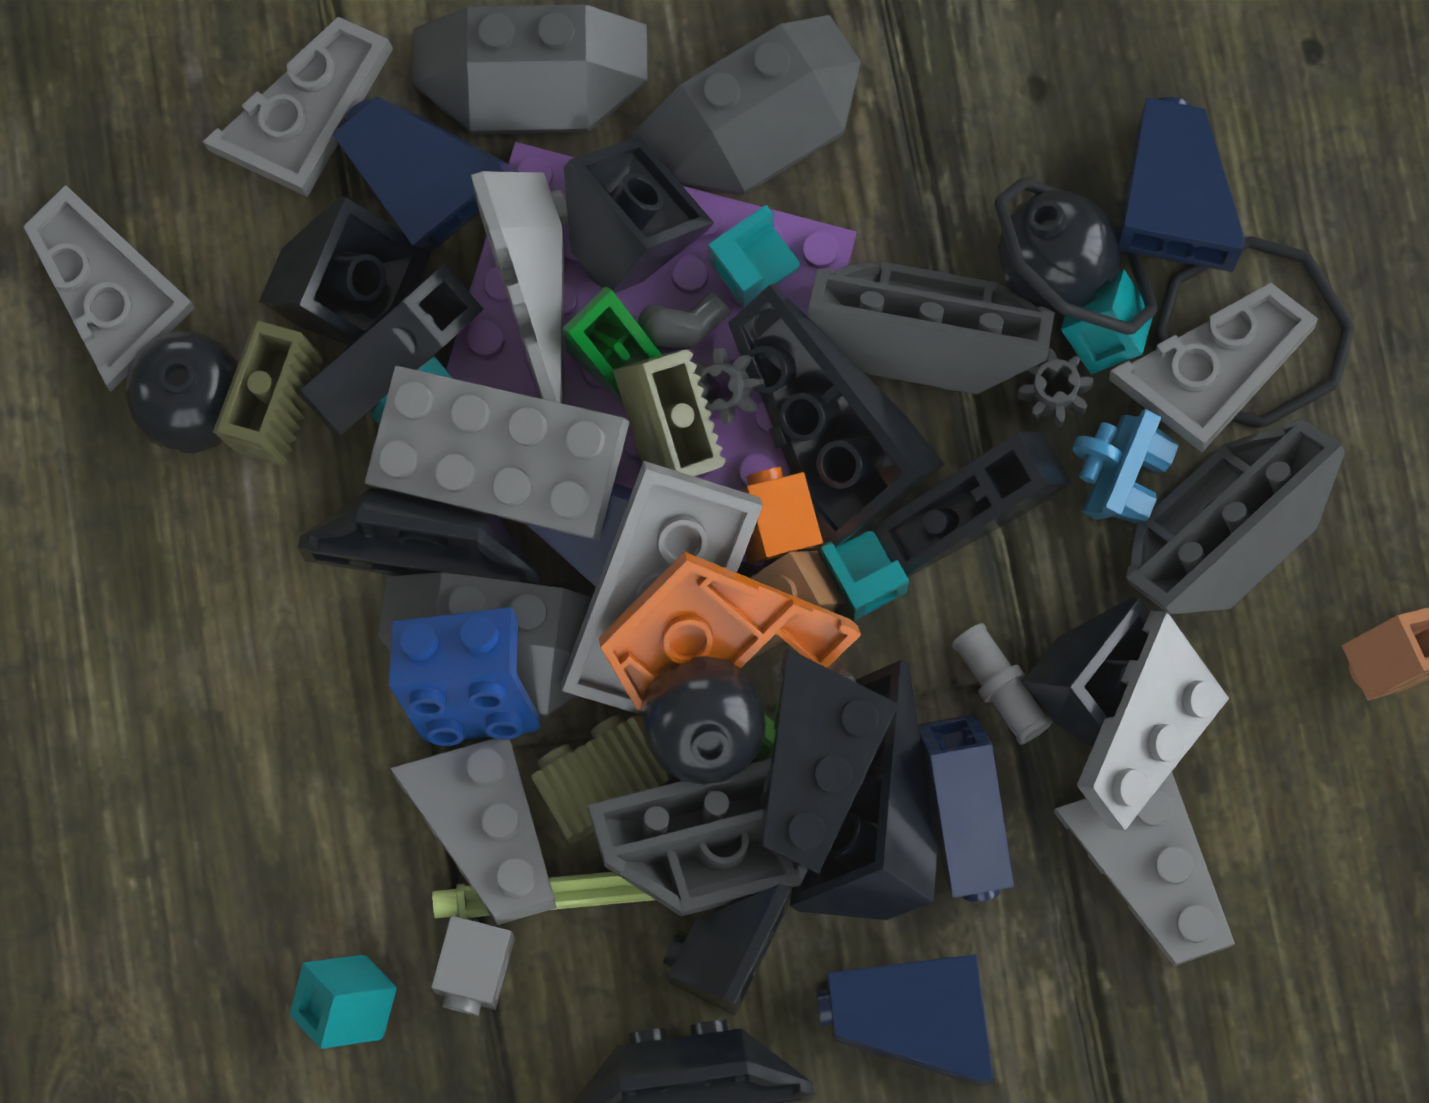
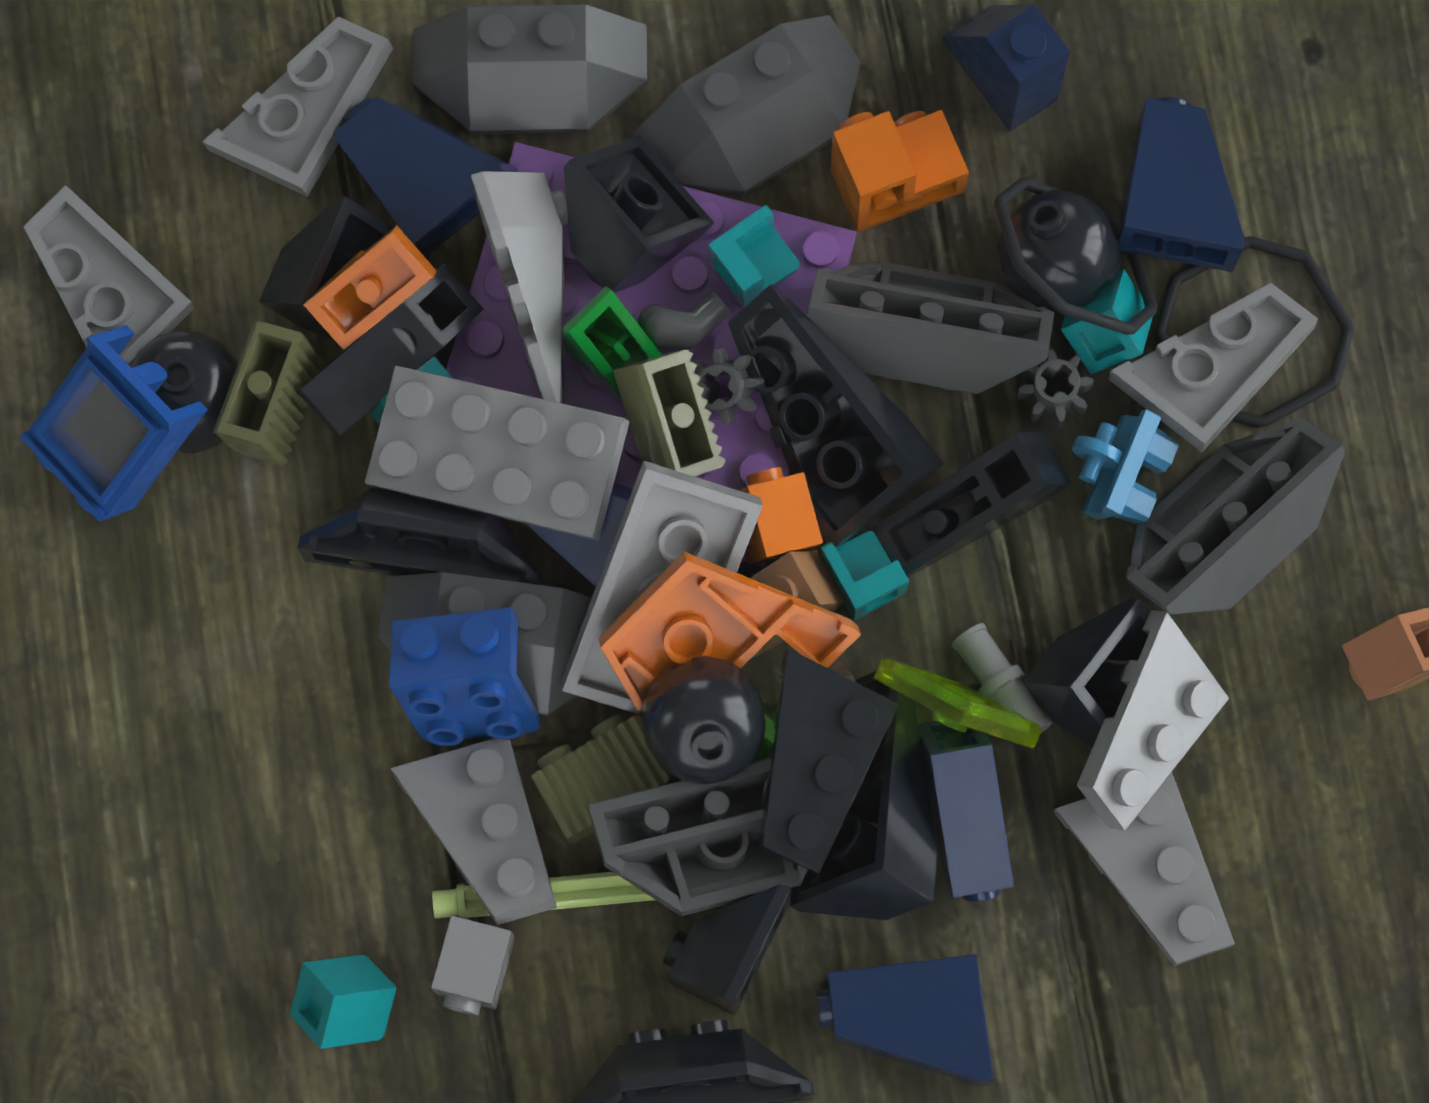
(108, 428): none -> blue window
(370, 287): none -> orange slope
(895, 166): none -> orange brick
(957, 703): none -> clear neon green plate
(1011, 59): none -> dark blue slope

